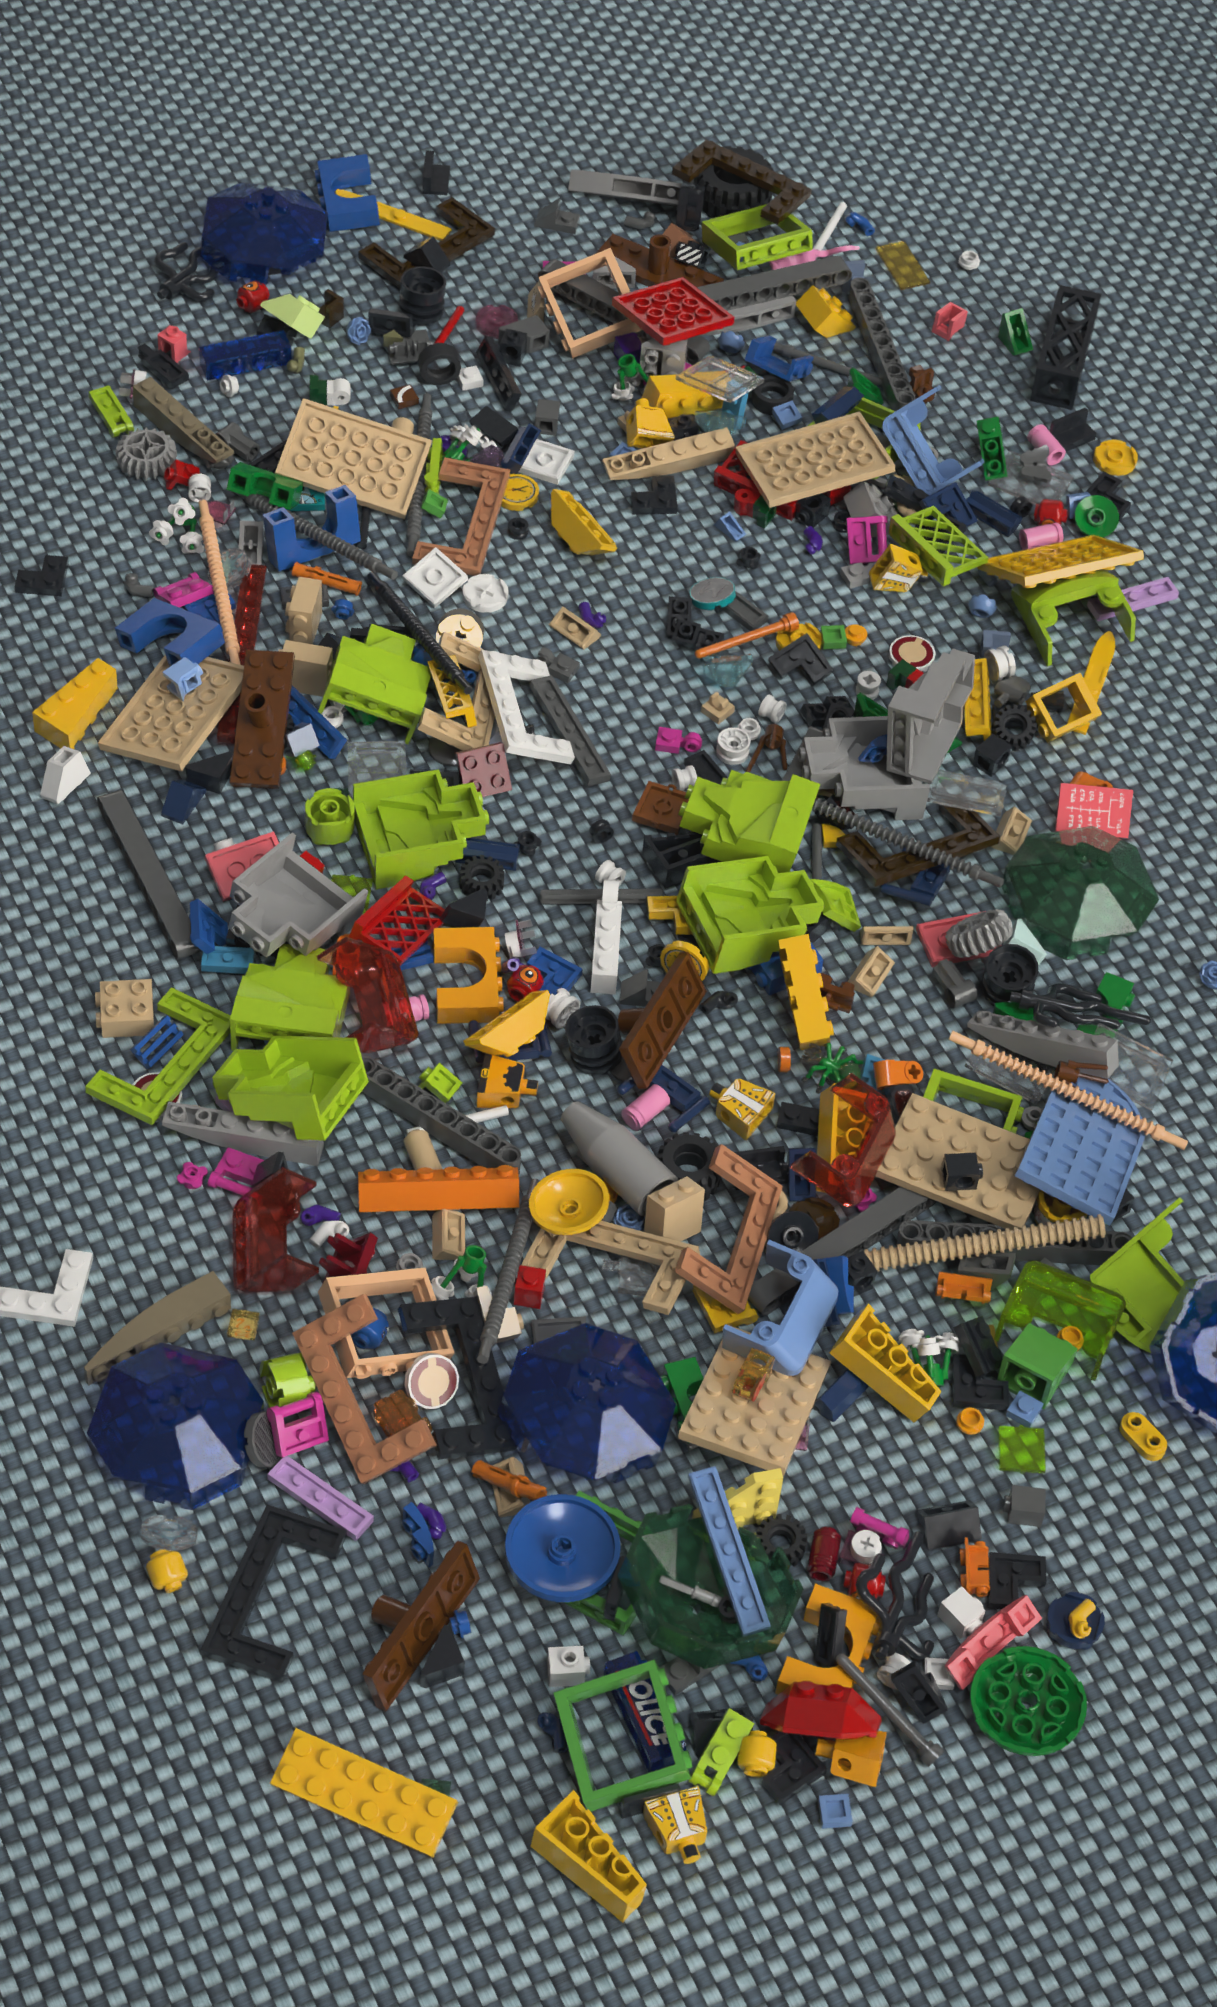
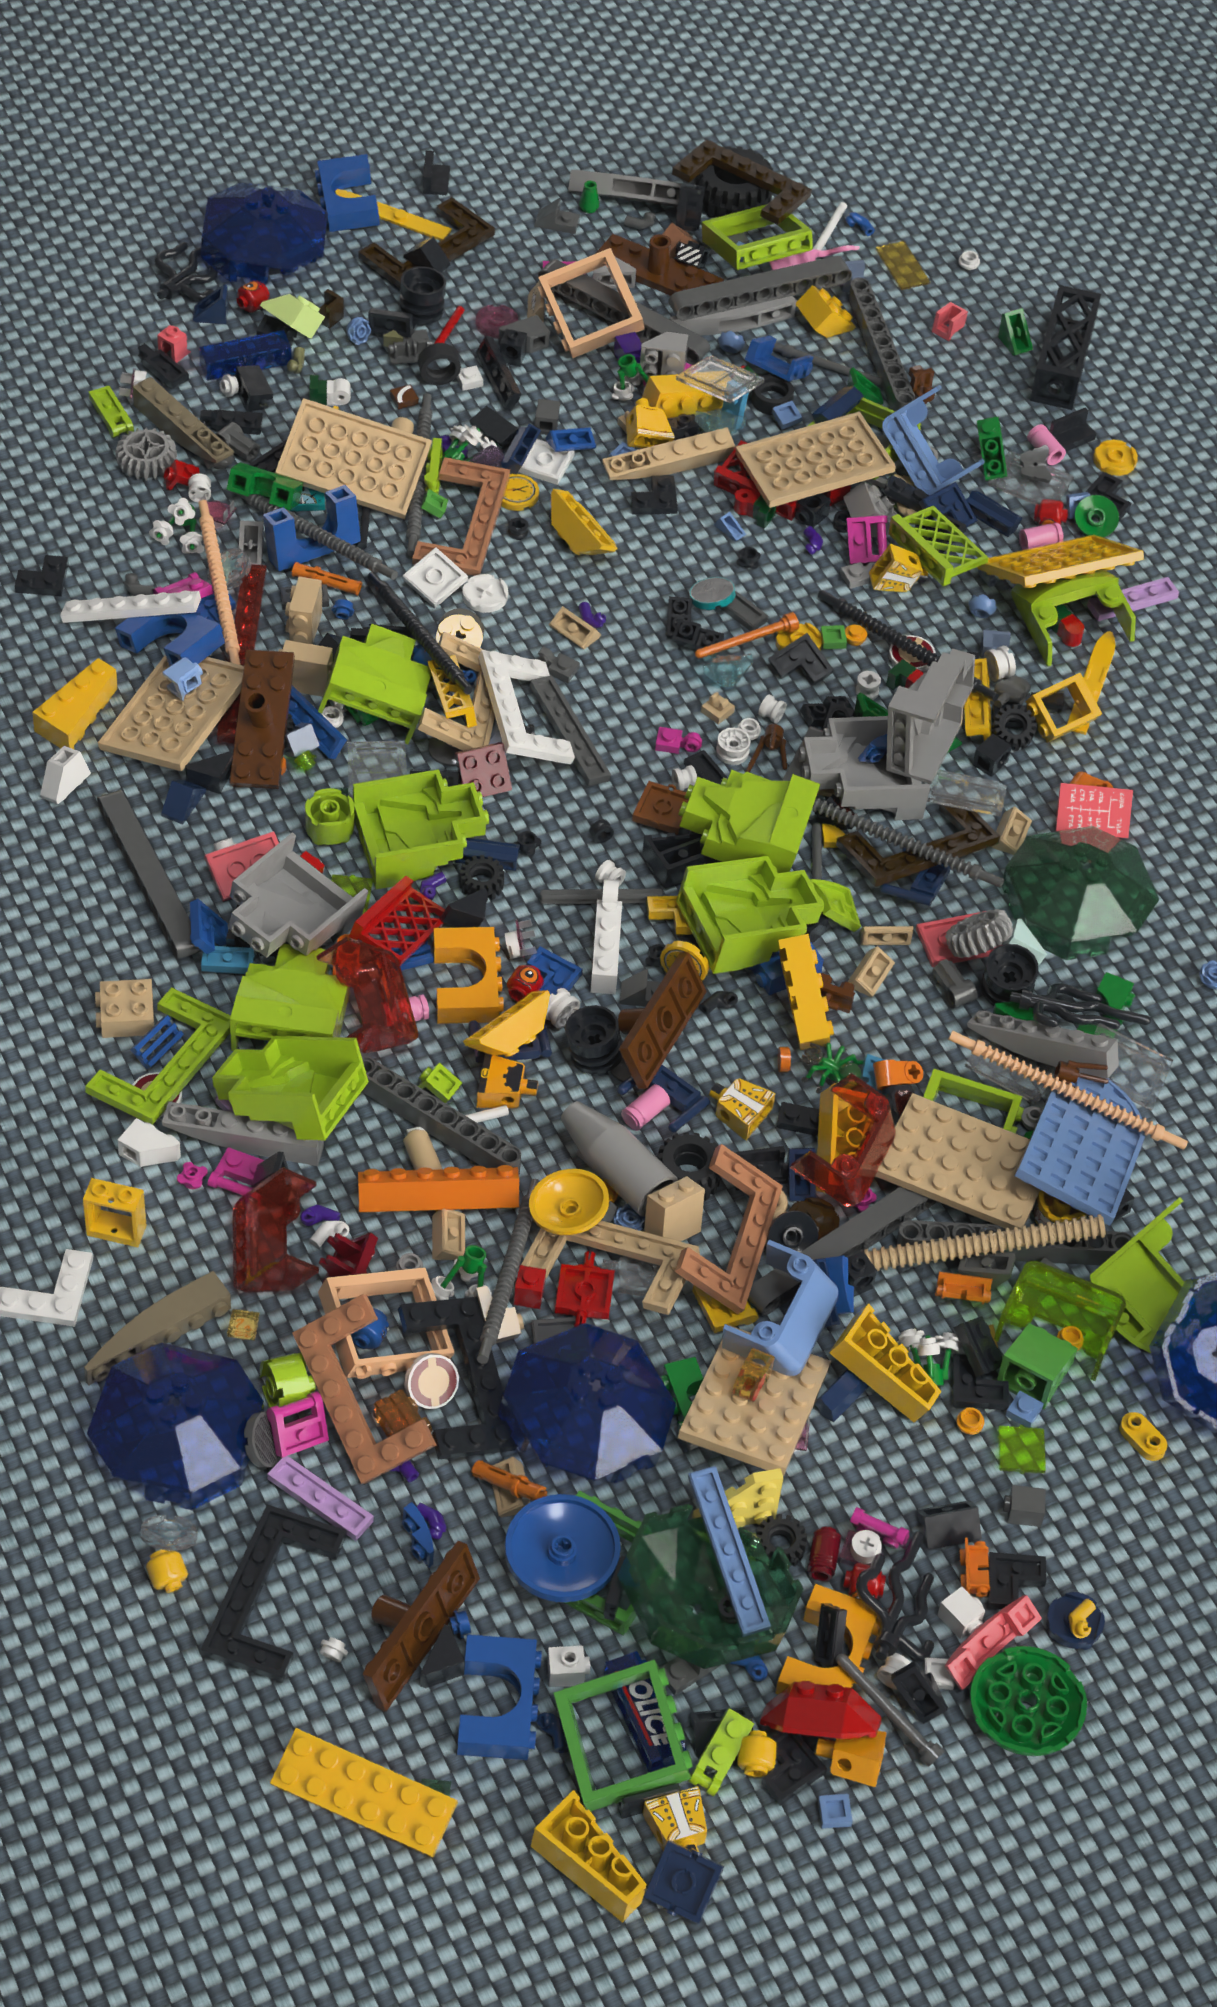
(101, 1222): none -> yellow window
(131, 606): none -> white plate
(147, 1145): none -> white slope
(213, 307): none -> dark blue slope
(248, 421): none -> black hinge
(253, 387): none -> black hinge
(333, 1649): none -> white plate
(507, 1734): none -> blue arch
(510, 965): arm -> none
(571, 439): none -> blue slope
(584, 1290): none -> red plate
(589, 198): none -> green cone
(673, 311): red plate -> none
(684, 1881): none -> dark blue plate
(696, 1592): light grey piece -> none
(842, 606): none -> black hose
(961, 1171): black brick -> none
(1021, 506): black bush -> none
(1068, 627): none -> red leg

